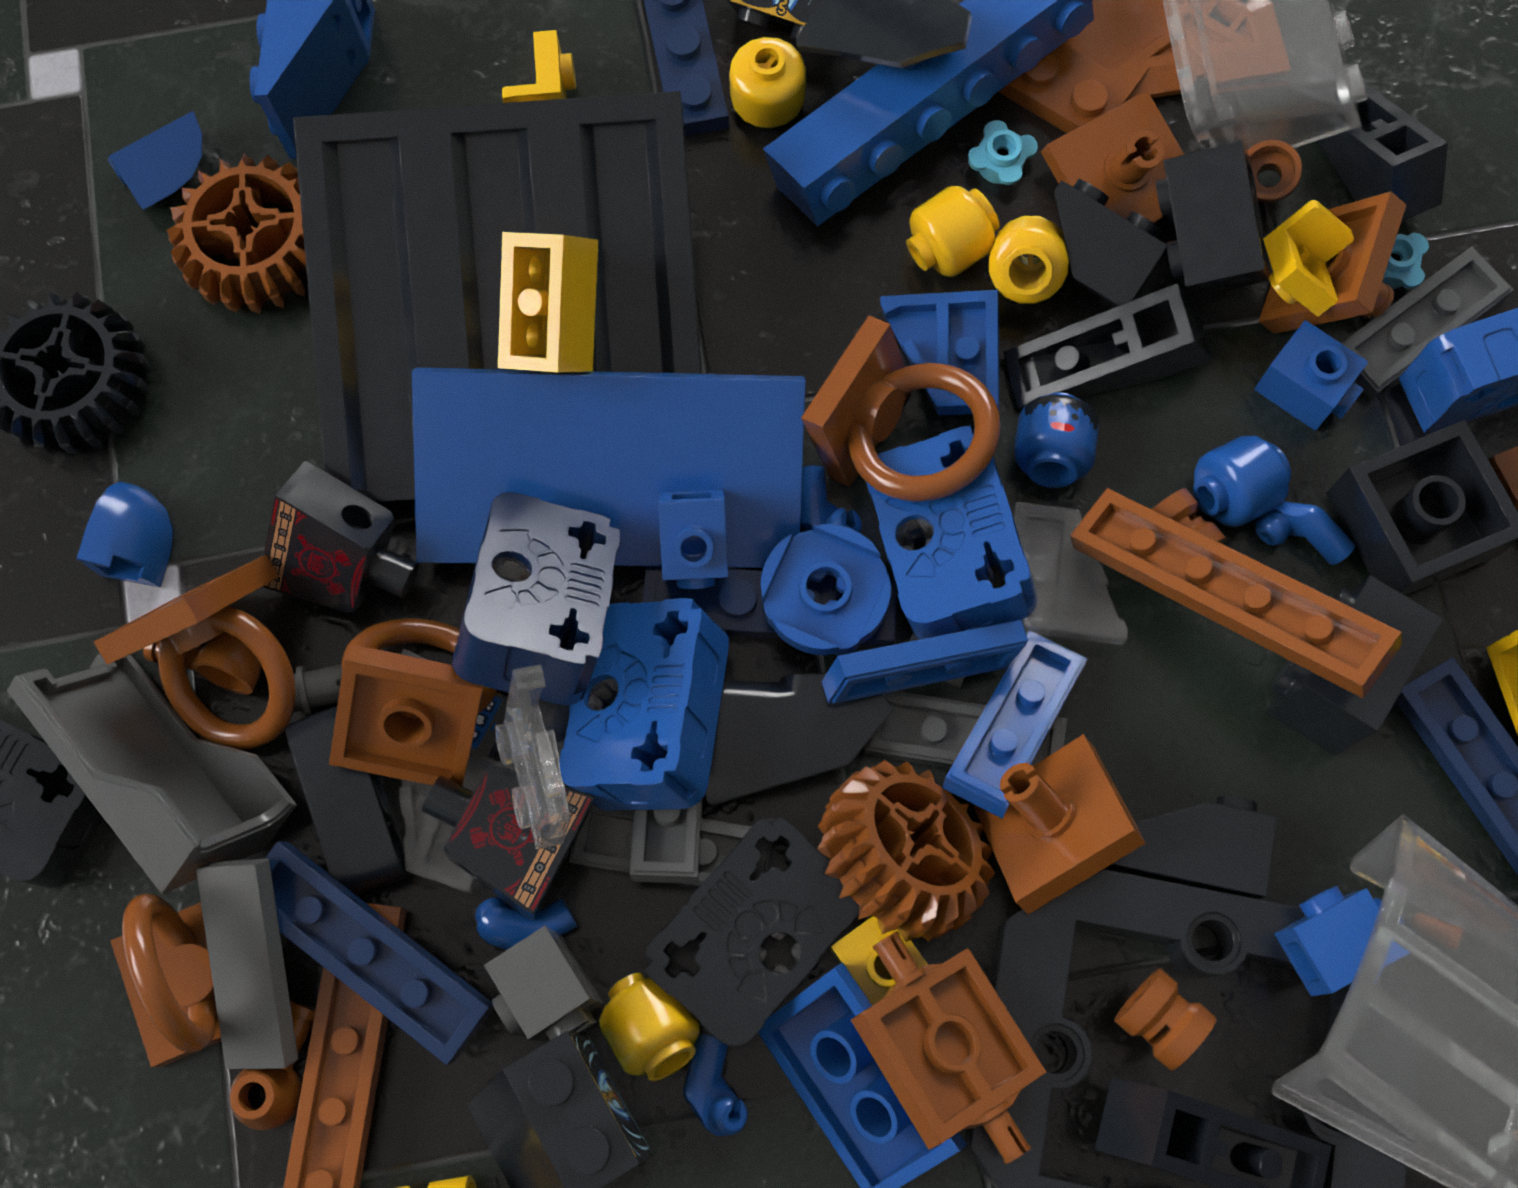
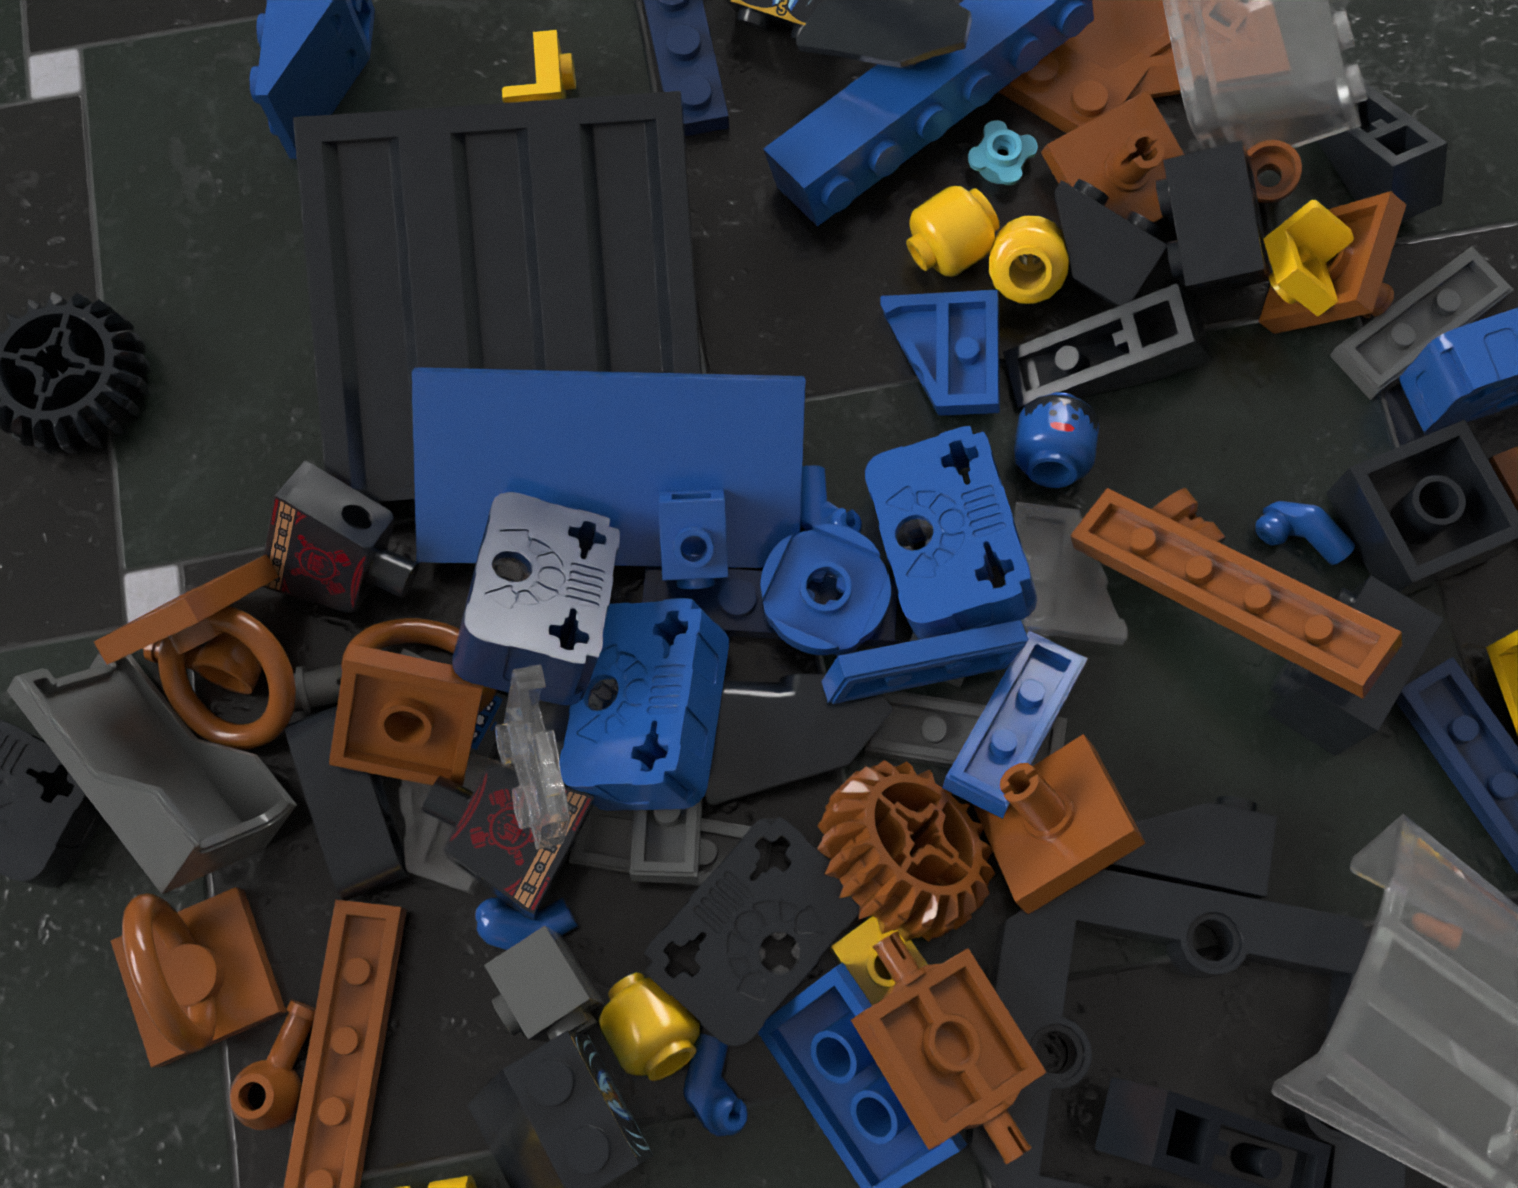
(128, 536): blue brick -> none
(160, 160): blue brick -> none
(225, 216): dark orange gear -> none
(247, 964): dark grey tile -> none
(374, 956): dark blue plate -> none
(547, 302): yellow brick -> none
(767, 82): yellow head -> none
(864, 403): dark orange tile -> none
(1165, 1020): dark orange wheel -> none
(1242, 480): blue head -> none
(1313, 377): blue brick -> none
(1330, 938): blue brick -> none
(1408, 270): medium azure plate -> none

